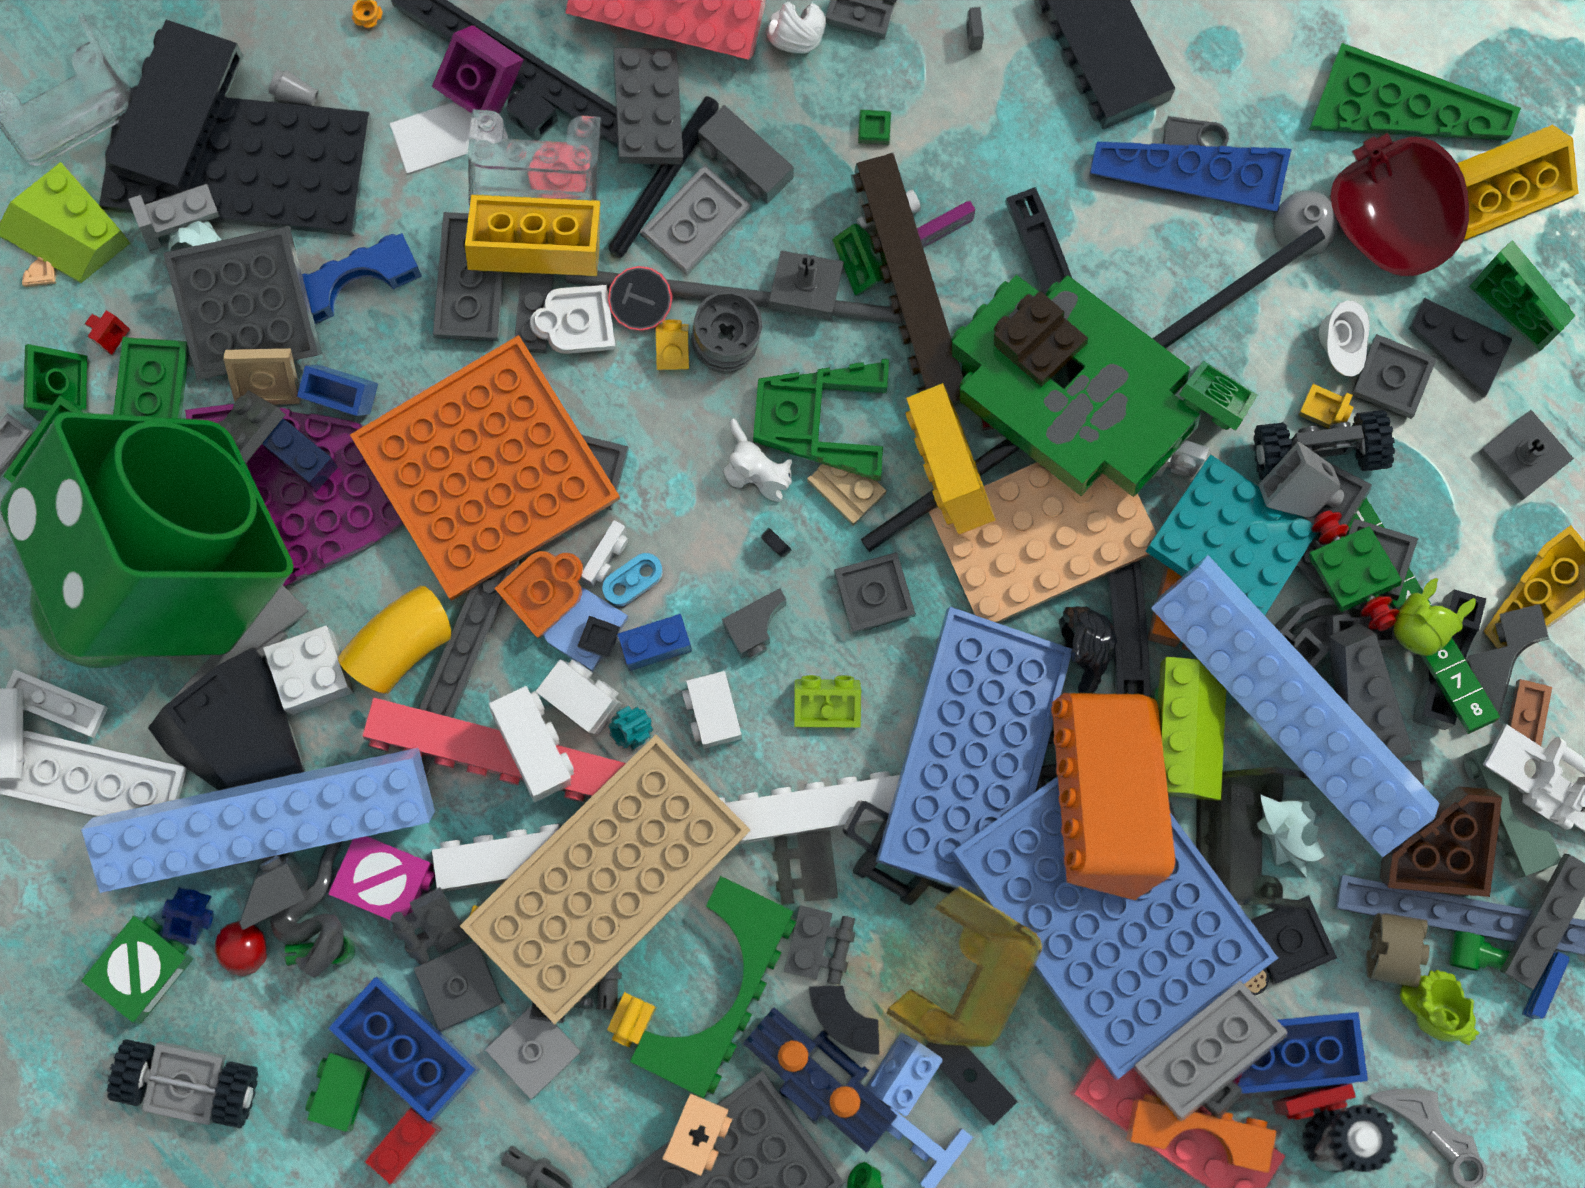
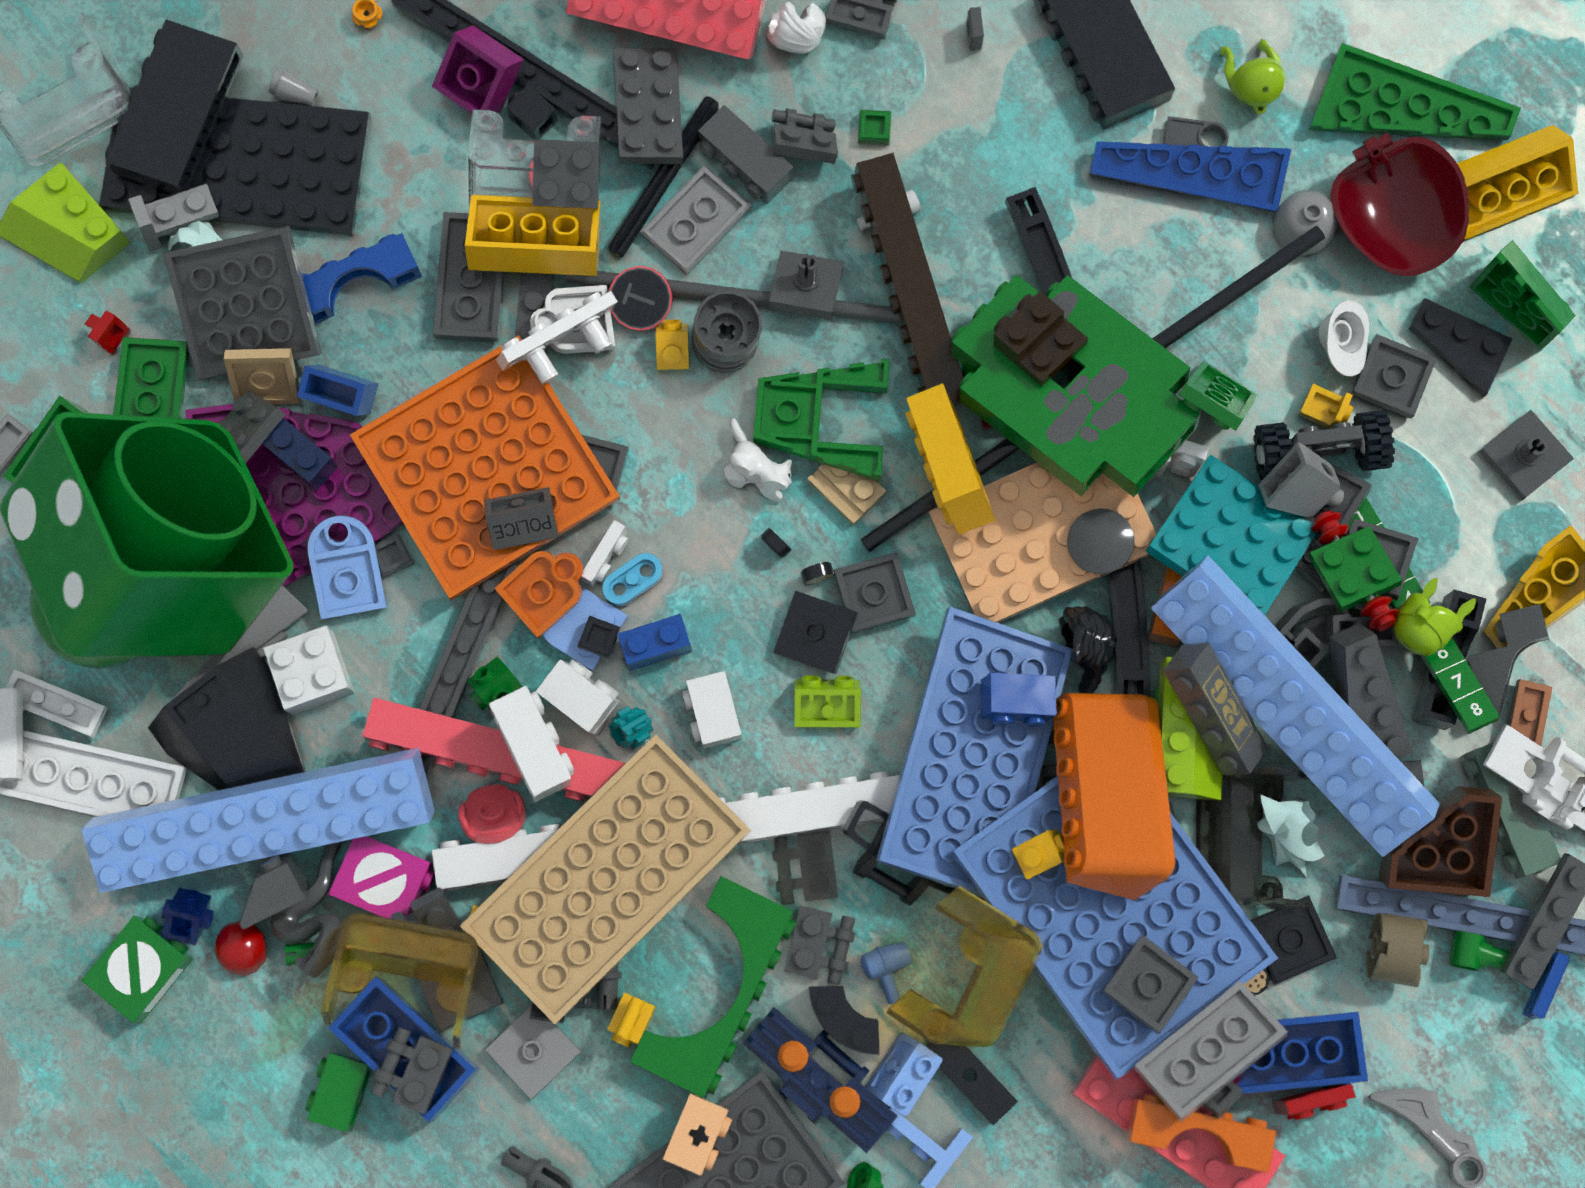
(39, 274): light nougat tile -> none
(52, 374): green slope -> none
(182, 1083): plate -> none
(345, 571): none -> light blue tile
(392, 555): none -> dark grey tile
(396, 640): yellow brick -> none
(402, 1146): red brick -> none
(404, 950): none -> clear yellow windscreen
(421, 1076): none -> dark grey plate
(433, 136): white sticker -> none
(492, 683): none -> green brick
(492, 814): none -> coral tile
(521, 518): none -> dark grey panel
(532, 347): none -> white plate
(566, 173): none -> dark grey plate
(750, 624): dark grey arch -> none
(801, 142): none -> dark grey plate
(815, 632): none -> black plate
(817, 573): none -> black tile
(858, 258): green slope -> none
(883, 963): none -> medium blue piece
(946, 223): magenta tile -> none
(1018, 698): none -> brick
(1040, 853): none -> yellow bracket
(1100, 541): none -> dark grey dish
(1149, 984): none -> dark grey plate
(1215, 709): none -> dark grey brick
(1256, 81): none -> lime hair
(1350, 1139): black plate -> none
(1441, 1007): lime hair -> none

